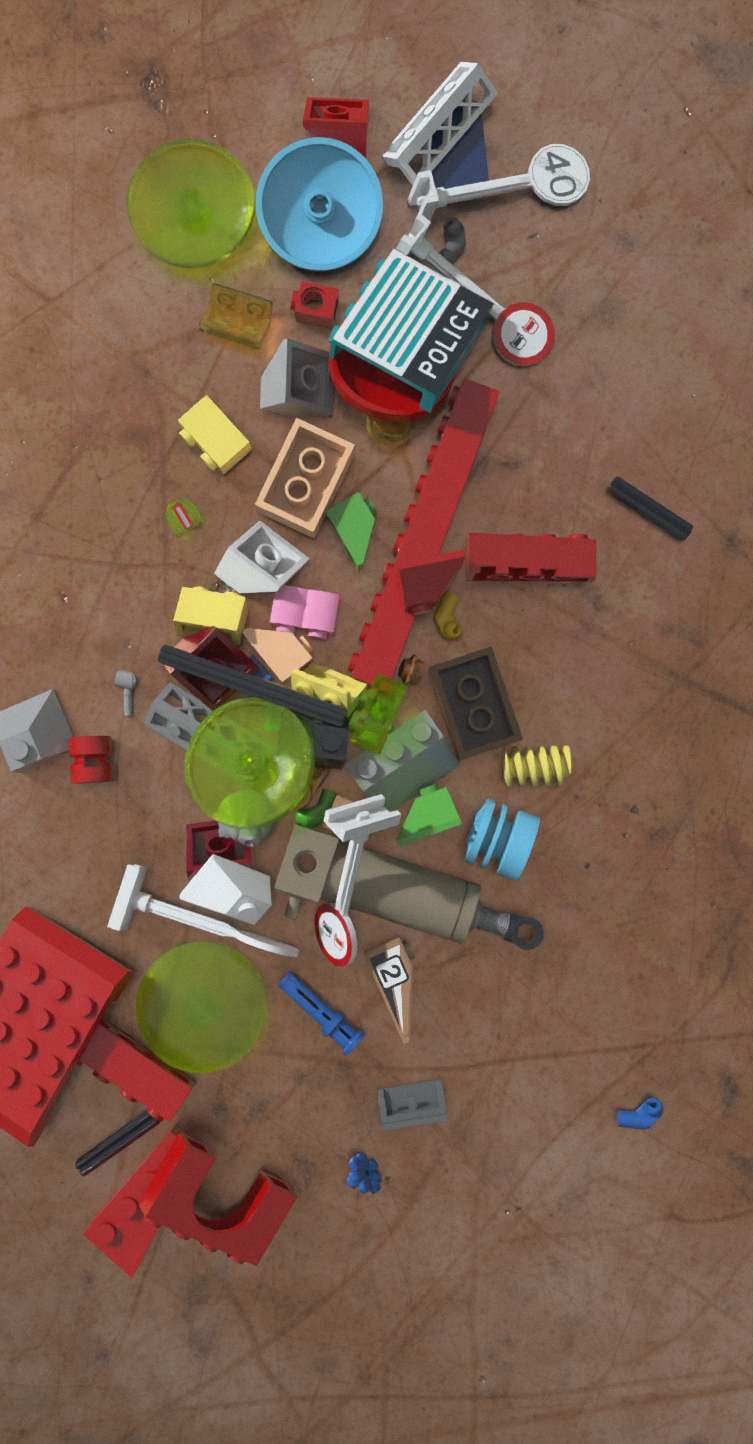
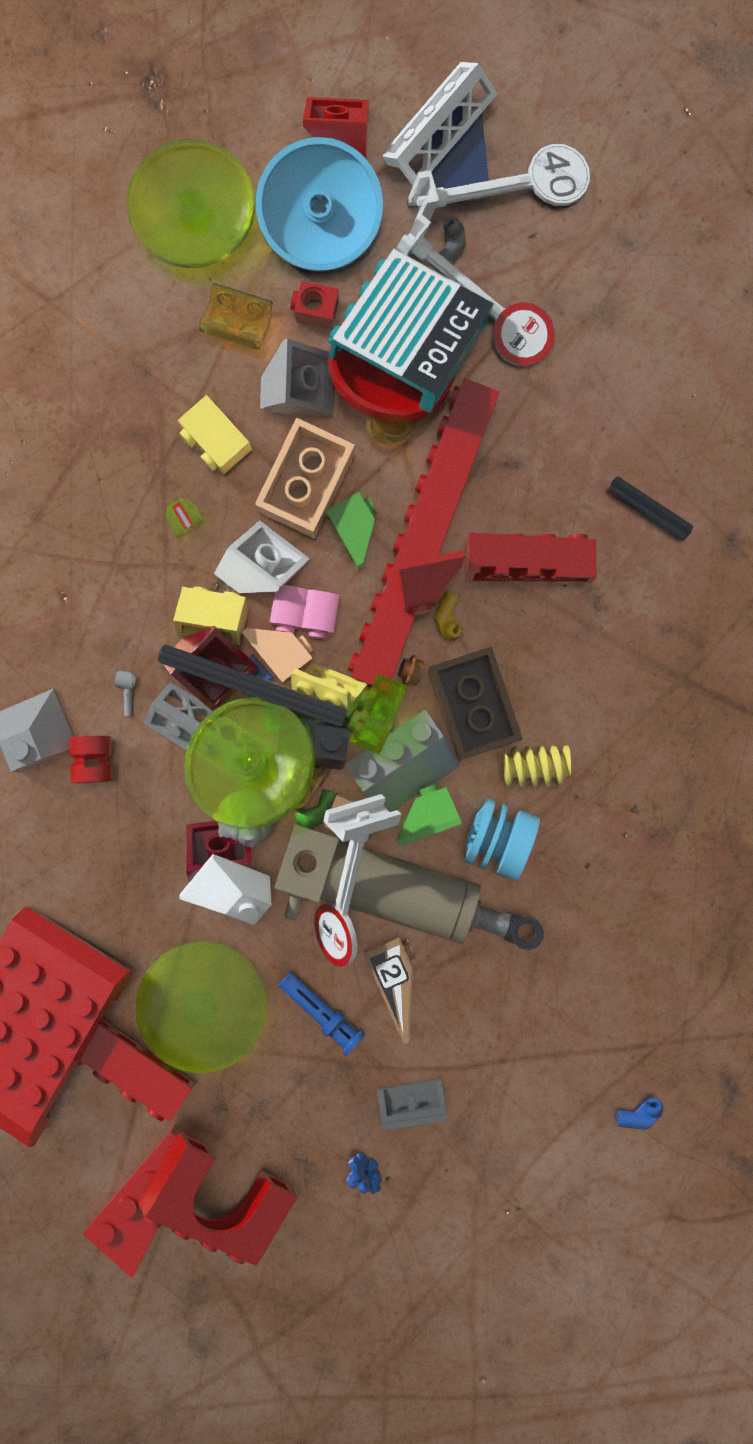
(115, 1143): black axle -> none
(132, 898): white piece -> none

